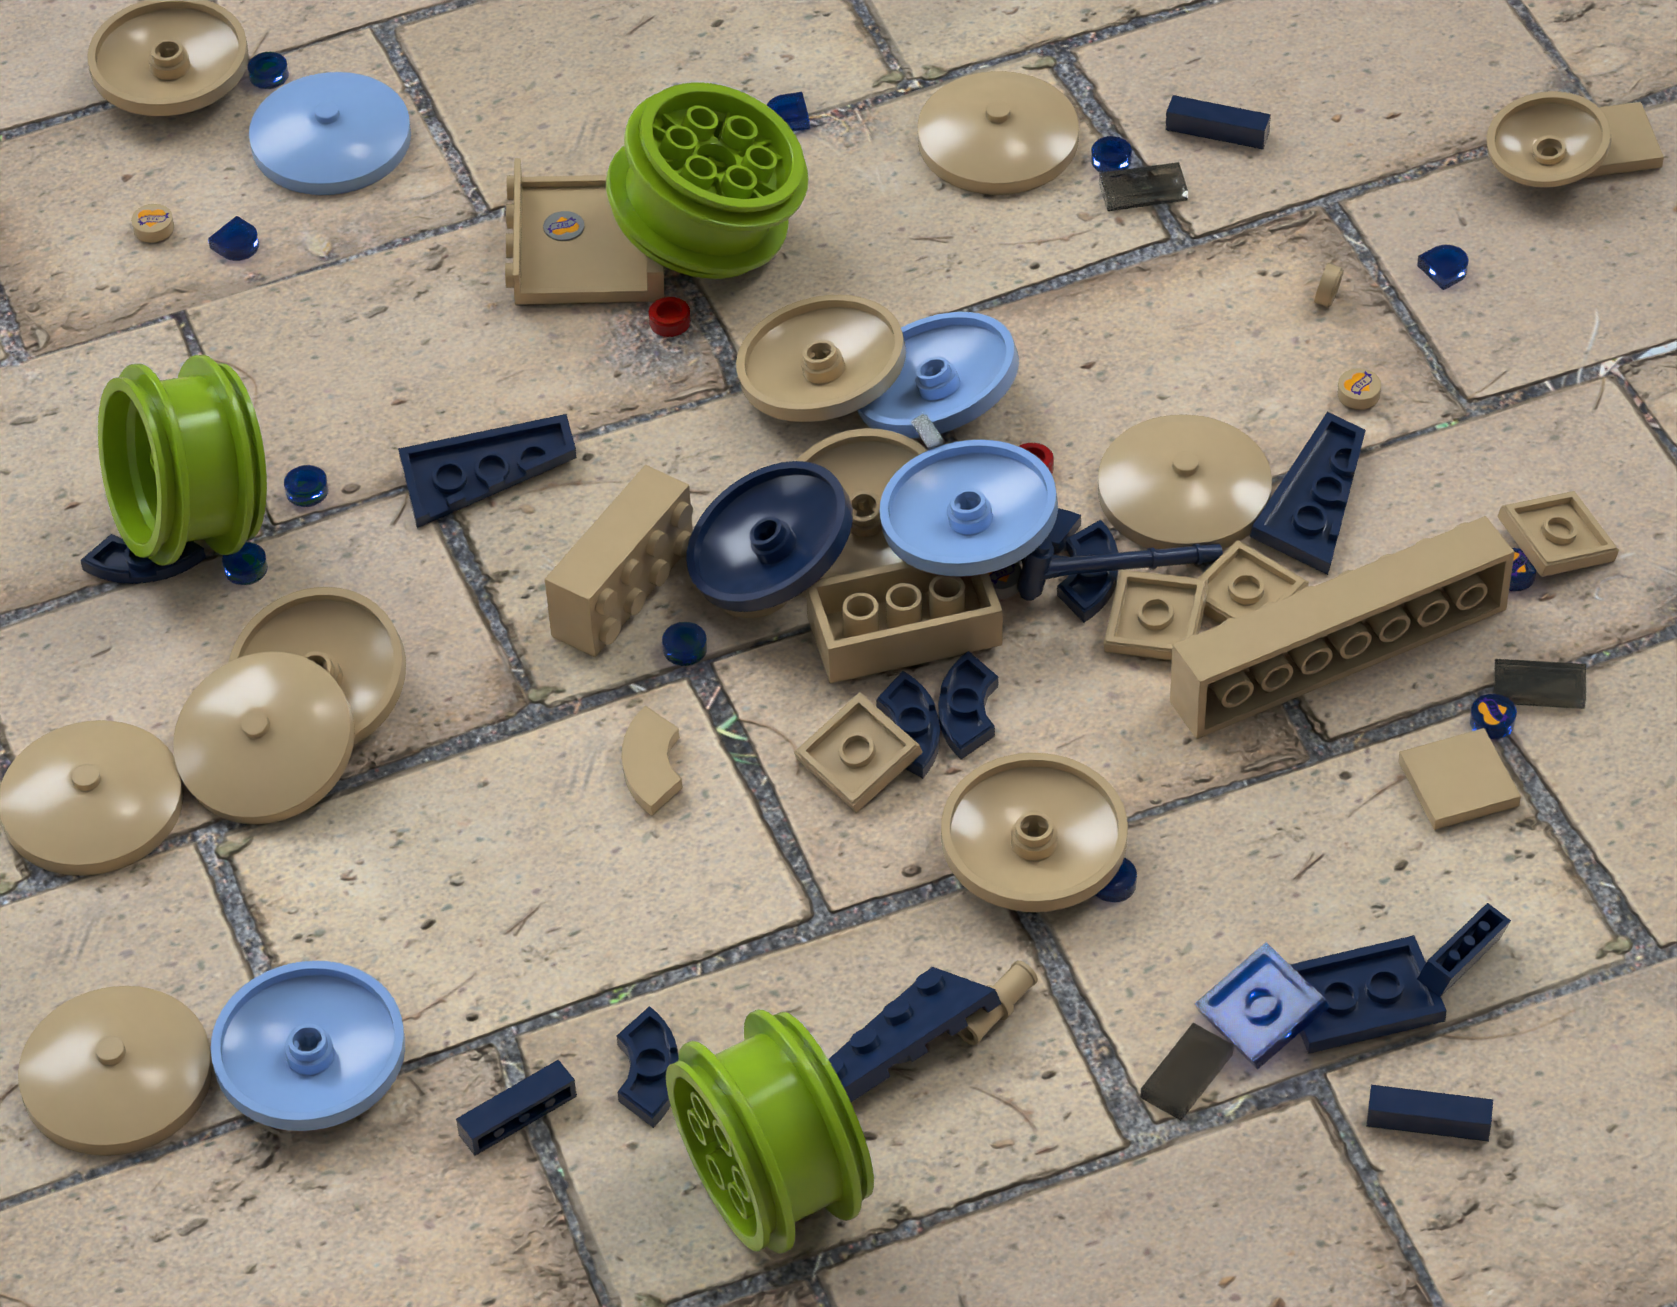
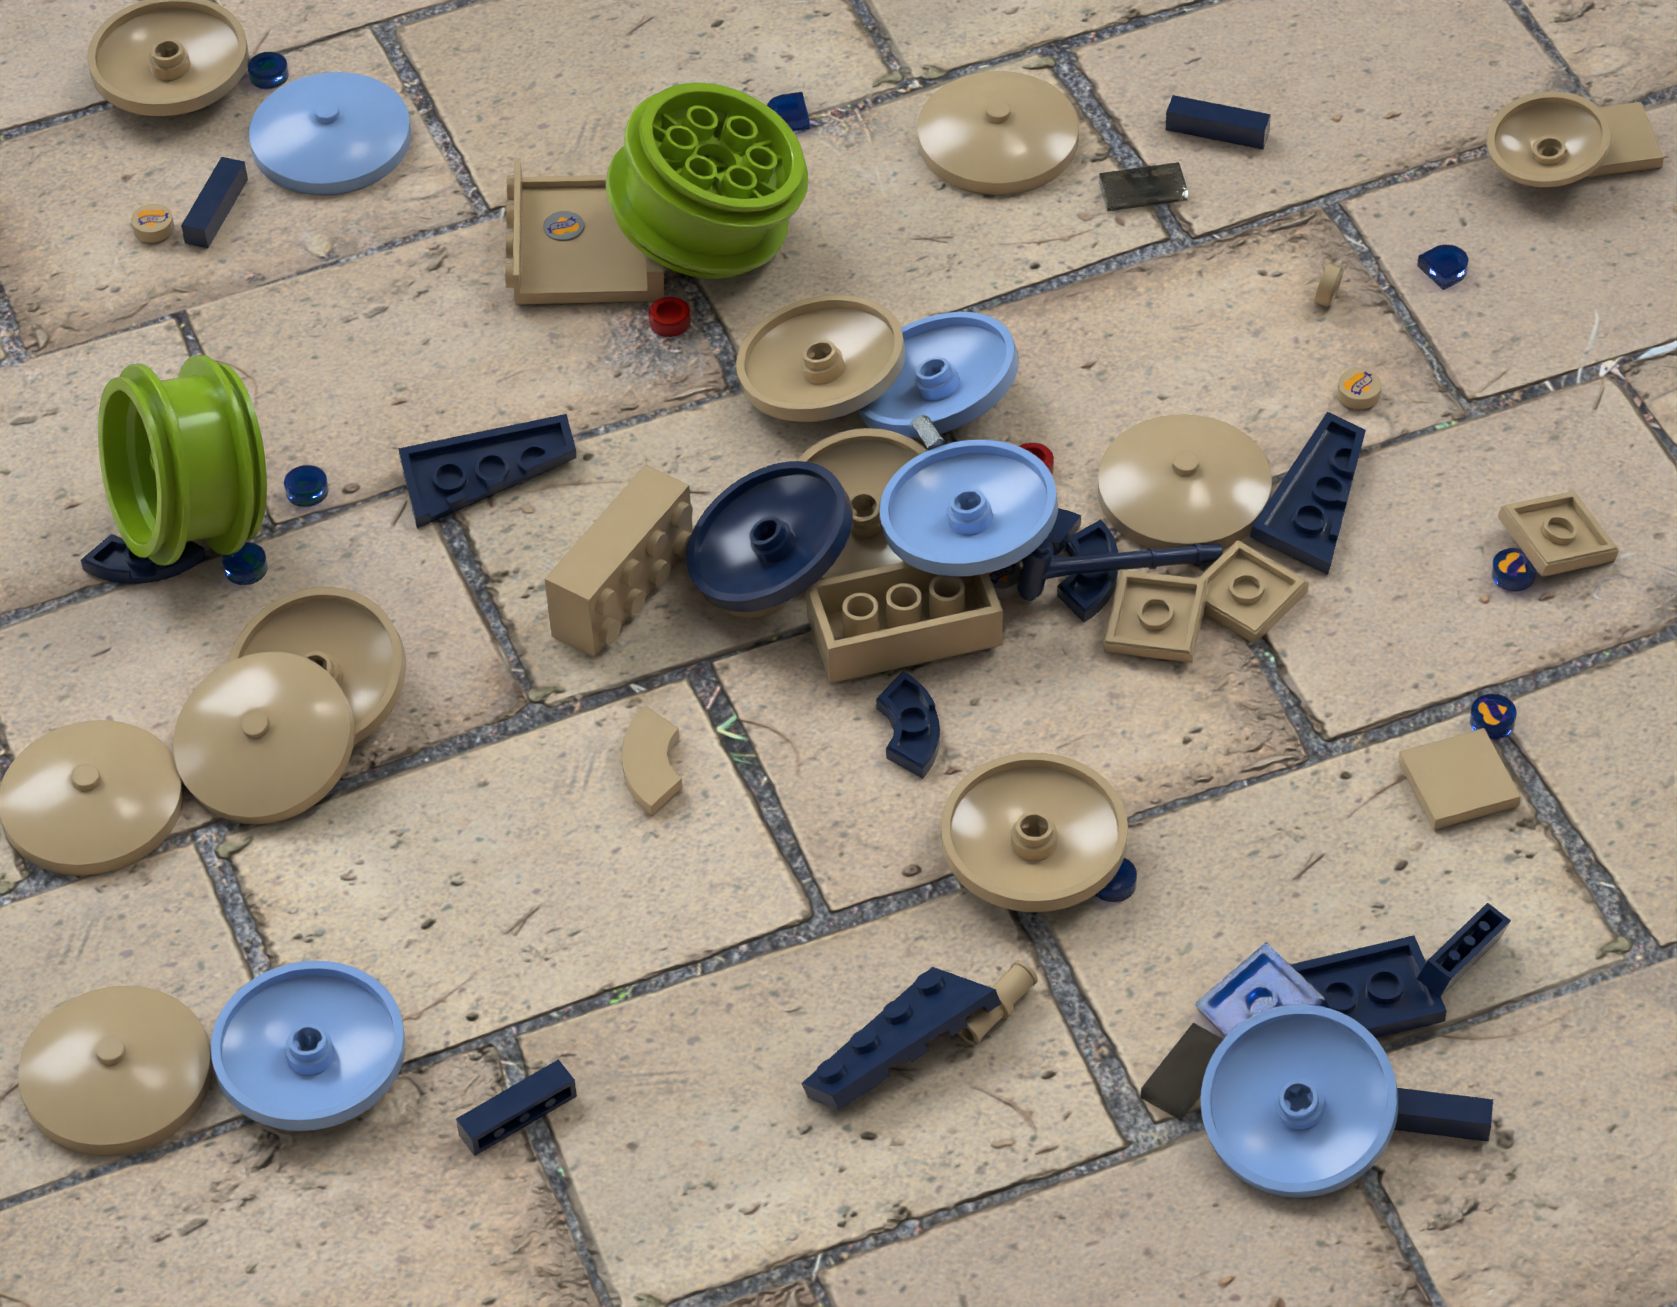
(214, 202): none -> dark blue piece
(235, 240): clear blue tile -> none
(650, 1051): dark blue tile -> none
(684, 643): clear blue tile -> none
(770, 1130): lime wheel -> none
(858, 752): tan tile -> none
(963, 705): dark blue tile -> none
(1111, 154): clear blue tile -> none
(1299, 1101): none -> light blue dish
(1340, 626): tan brick -> none
(1541, 683): clear smoke tile -> none

